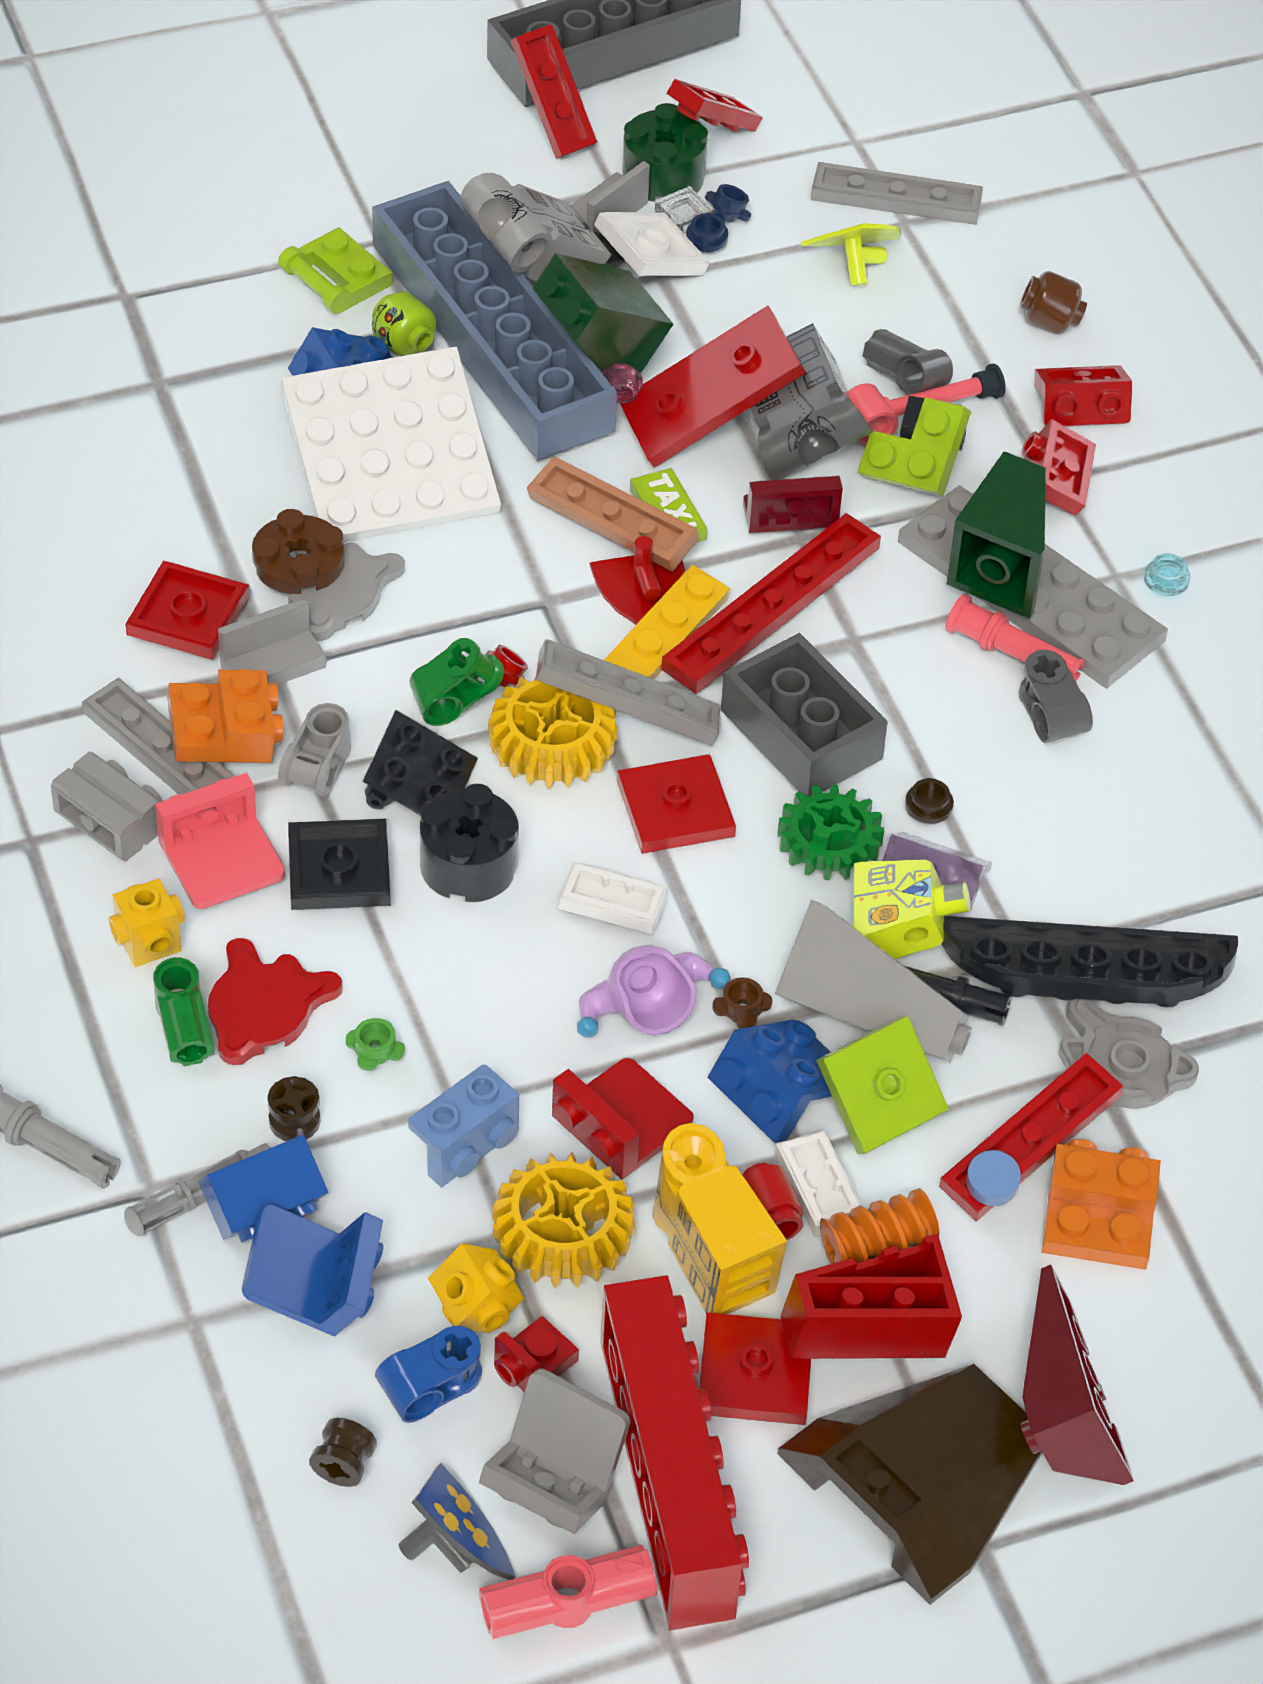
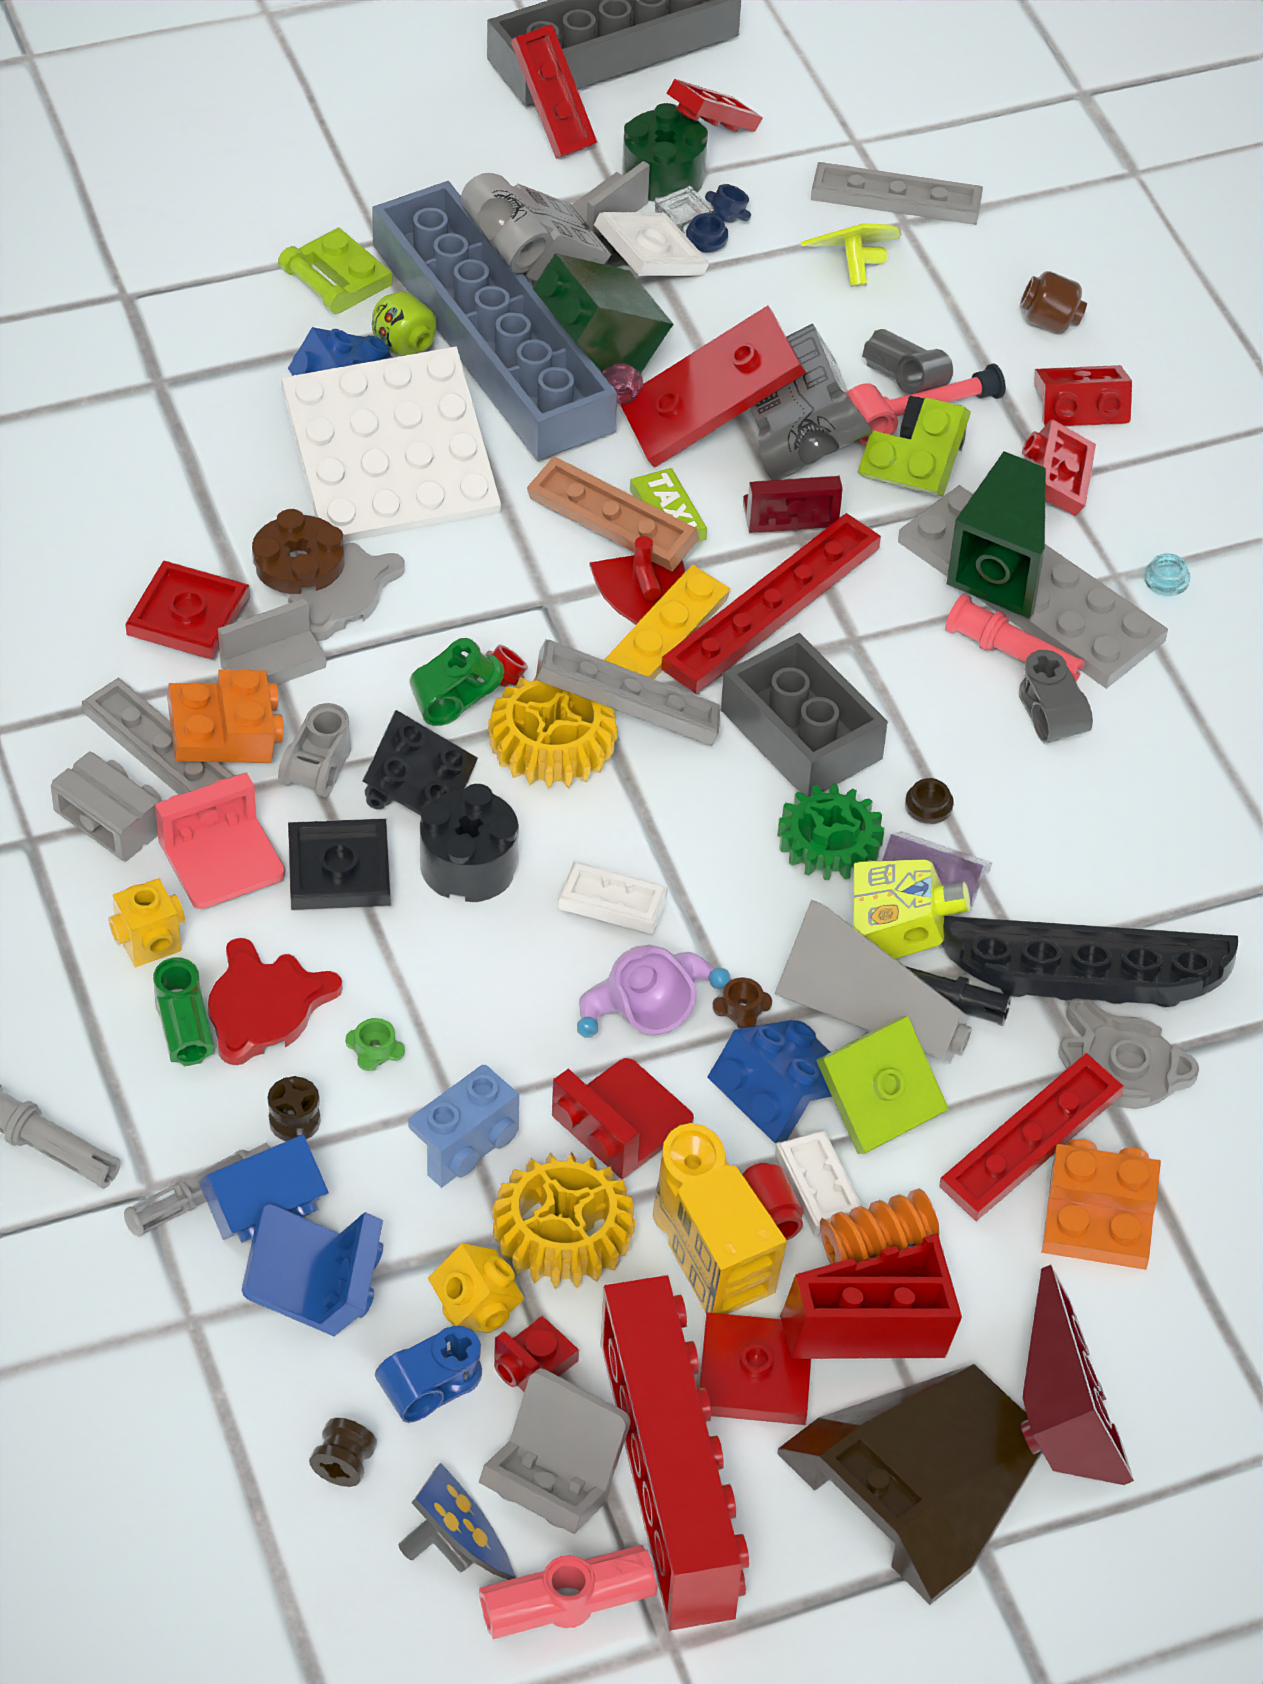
(676, 803): red plate -> none
(993, 1178): medium blue tile -> none

